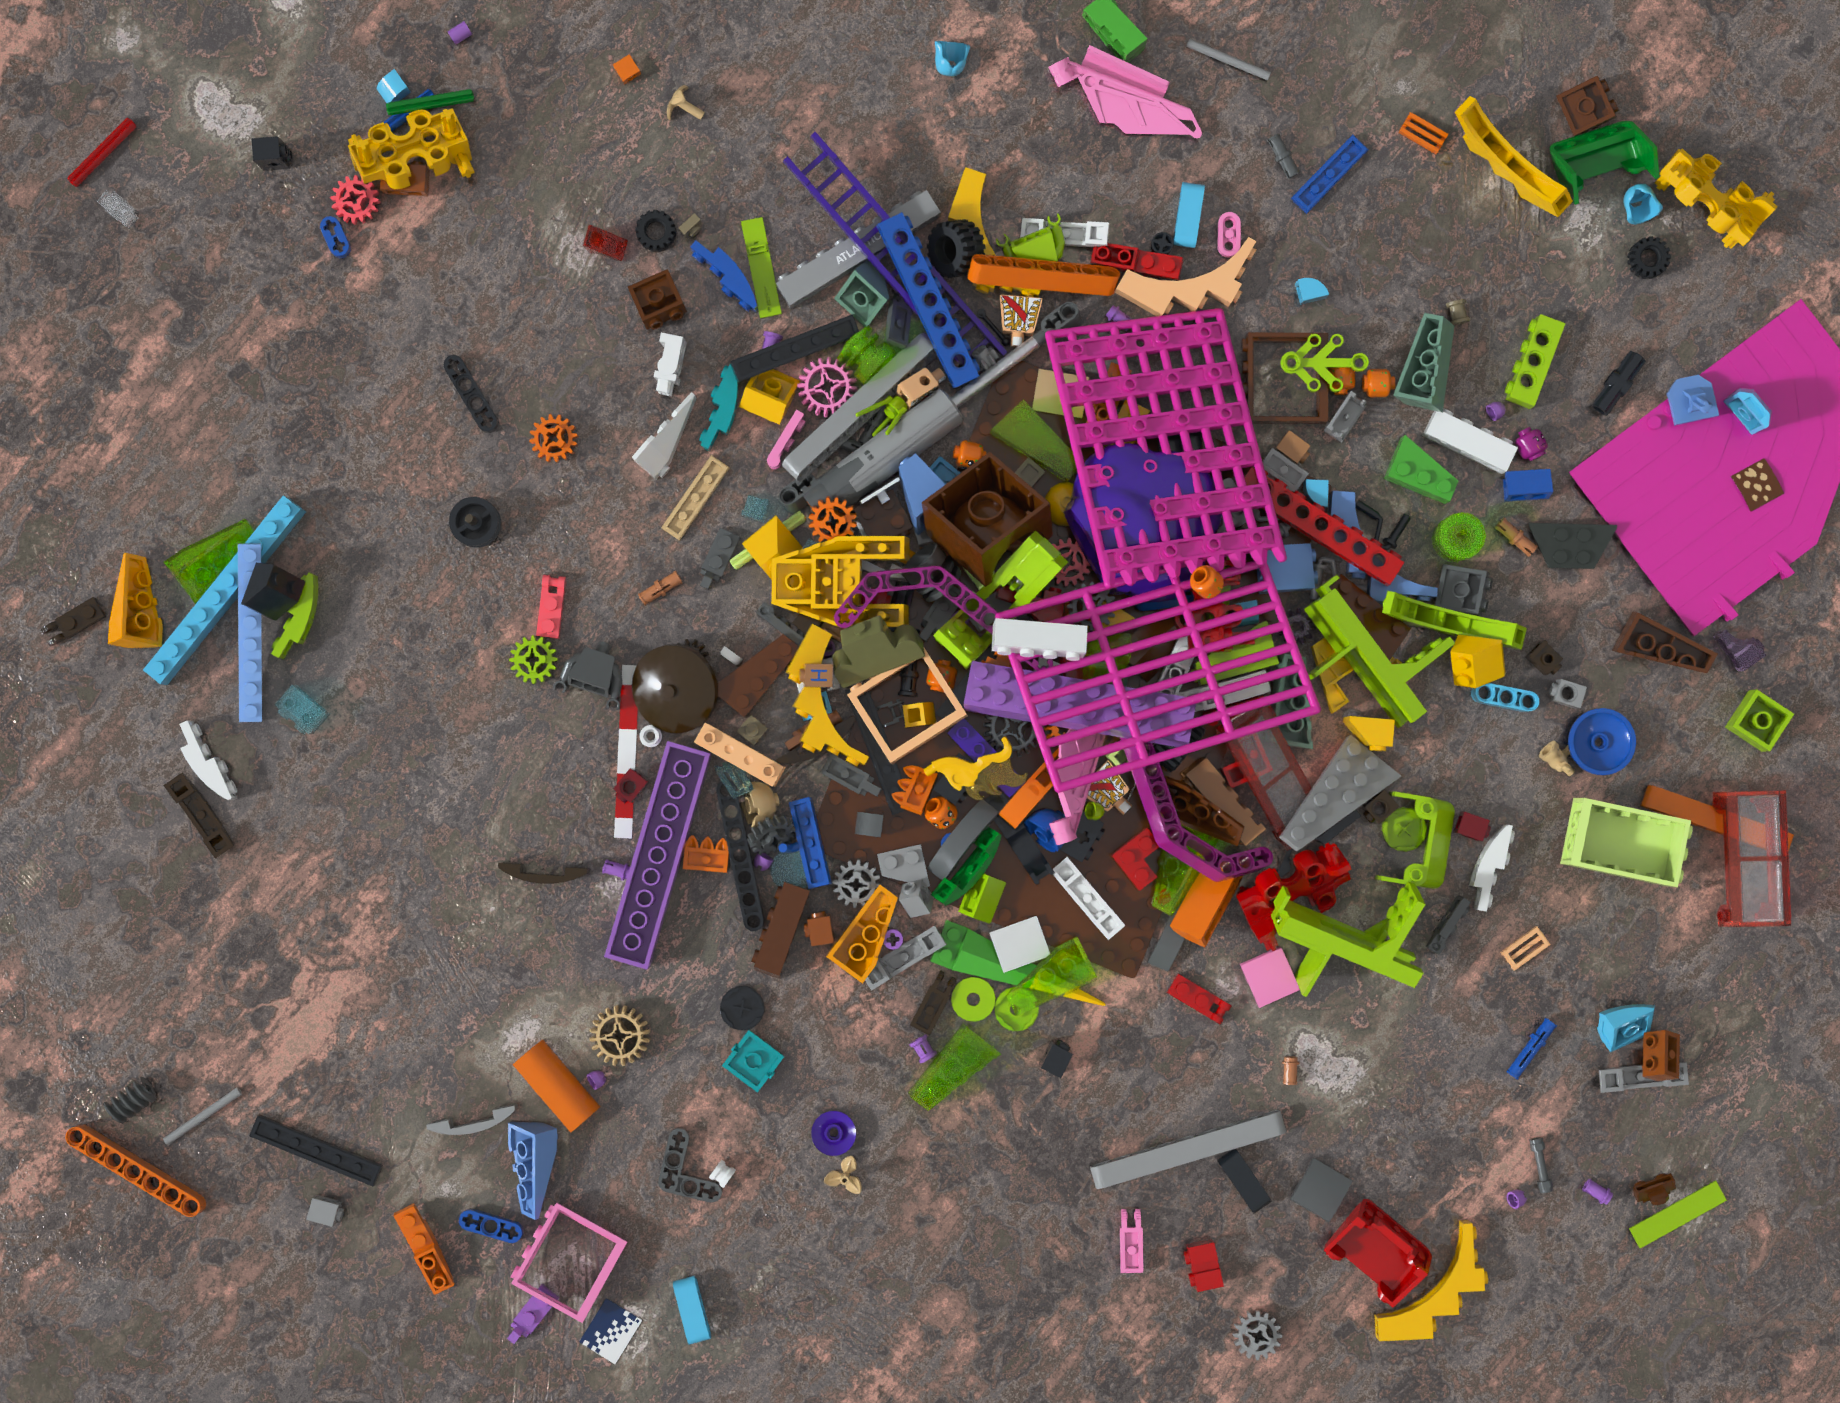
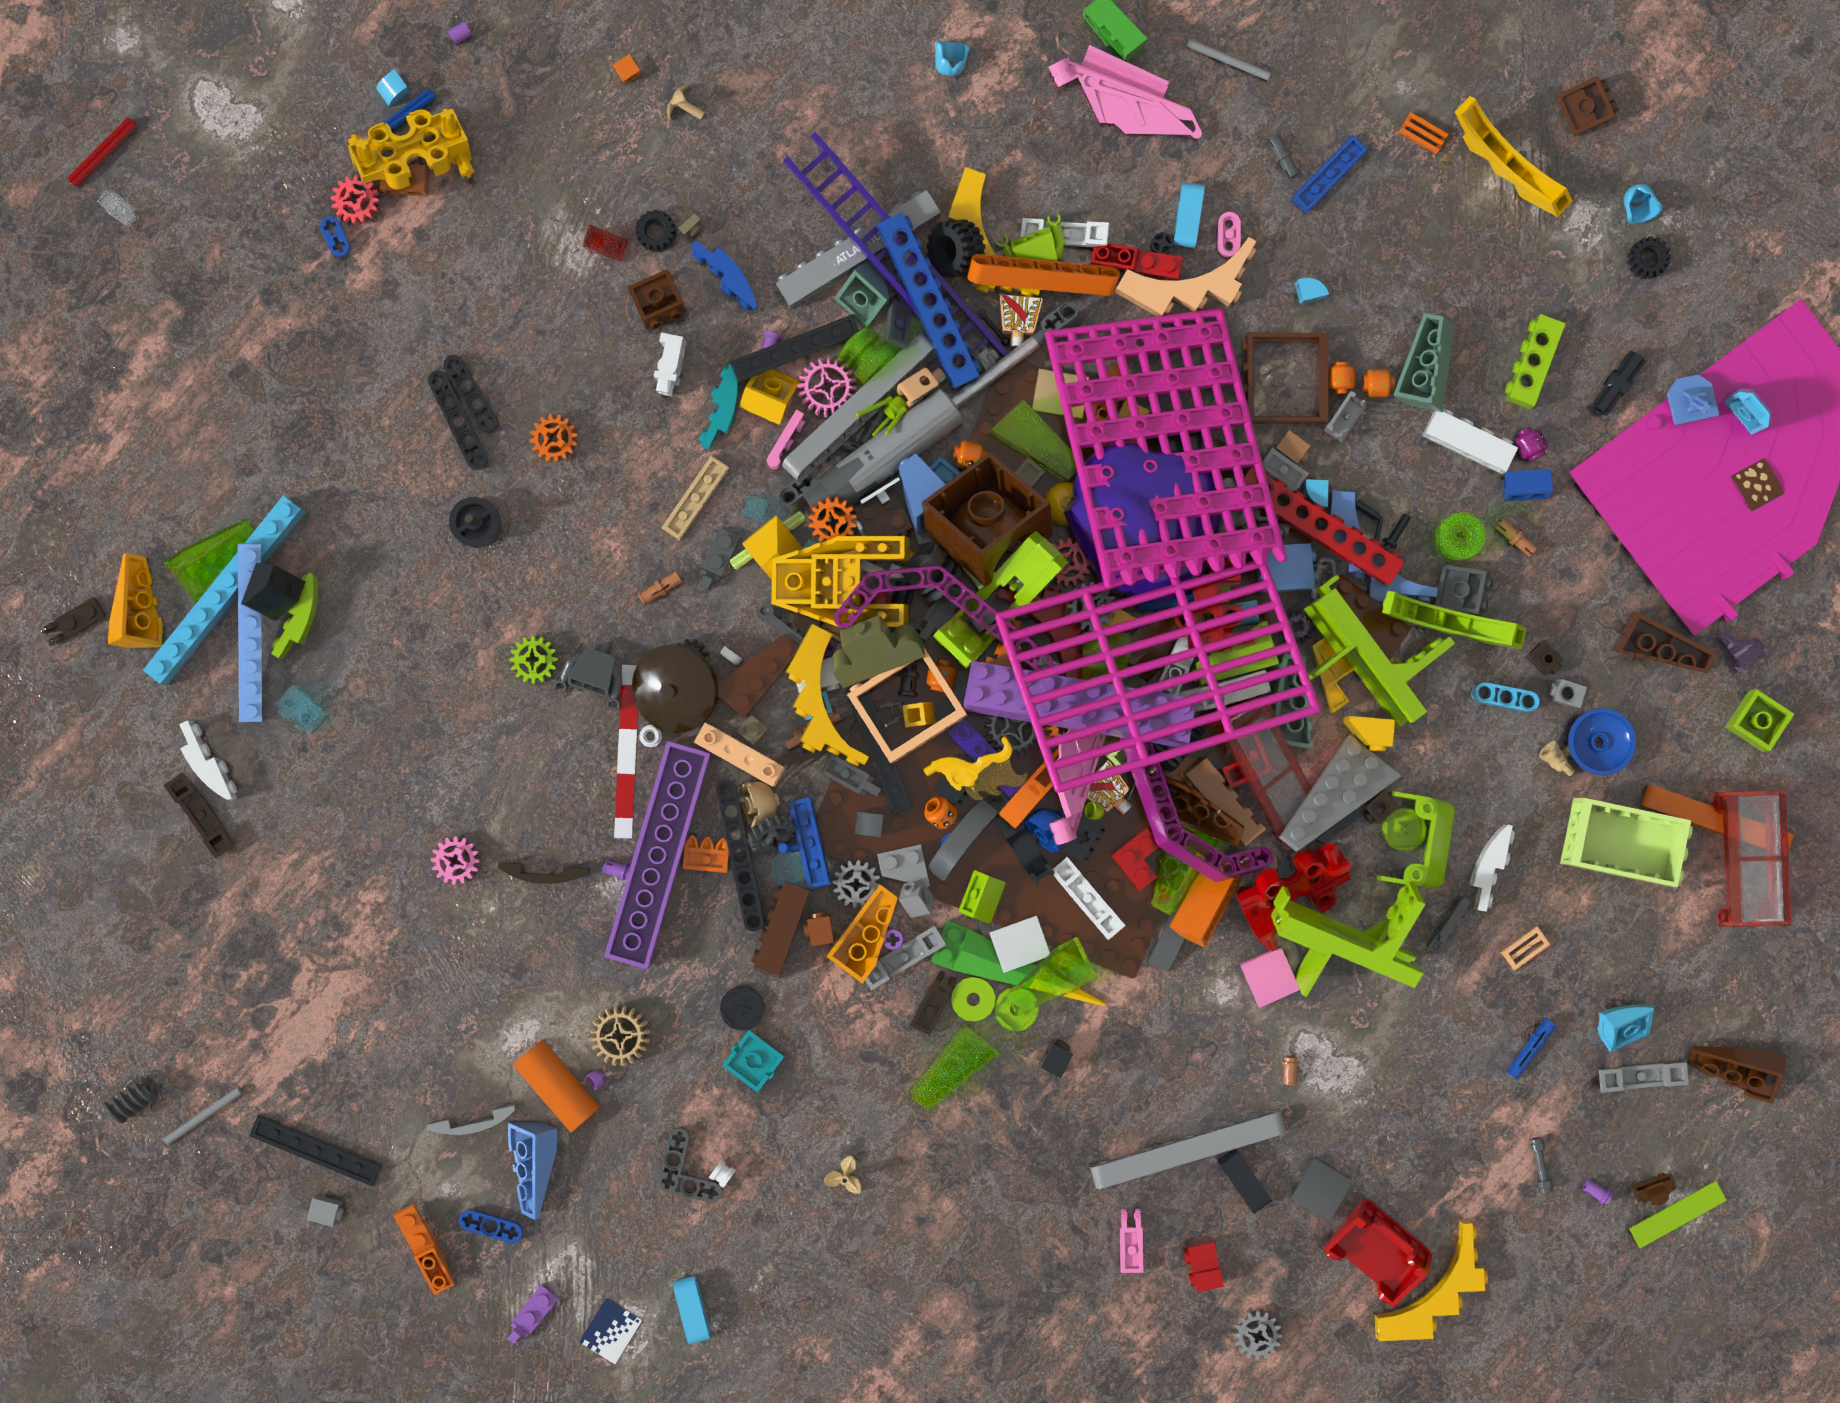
(124, 1170): orange beam -> none
(271, 153): black brick -> none
(430, 102): green axle -> none
(450, 412): none -> black beam
(451, 869): none -> bright pink gear
(531, 1251): bright pink window -> none
(551, 607): coral plate -> none
(640, 782): dark red brick -> none
(658, 451): white wedge -> none
(727, 767): clear light blue tile -> none
(761, 267): lime piece -> none
(763, 860): medium lavender hinge -> none
(816, 675): medium nougat brick -> none
(831, 1144): dark purple dish -> none
(917, 789): orange plate -> none
(929, 1051): medium lavender bush -> none
(971, 870): green slope -> none
(1039, 638): white brick -> none
(1117, 315): medium lavender pin -> none
(1198, 998): red plate -> none
(1206, 582): orange head -> none
(1320, 363): lime plant -> none
(1420, 472): bright green wedge -> none
(1458, 312): dark tan bush -> none
(1472, 826): dark red brick -> none
(1477, 661): yellow slope -> none
(1495, 410): medium lavender hinge -> none
(1516, 1203): medium lavender hinge -> none
(1572, 544): pearl dark grey wing -> none
(1603, 151): green windscreen -> none
(1661, 1055): dark orange brick -> none
(1730, 211): yellow gear -> none
(1752, 1070): none -> reddish brown wedge

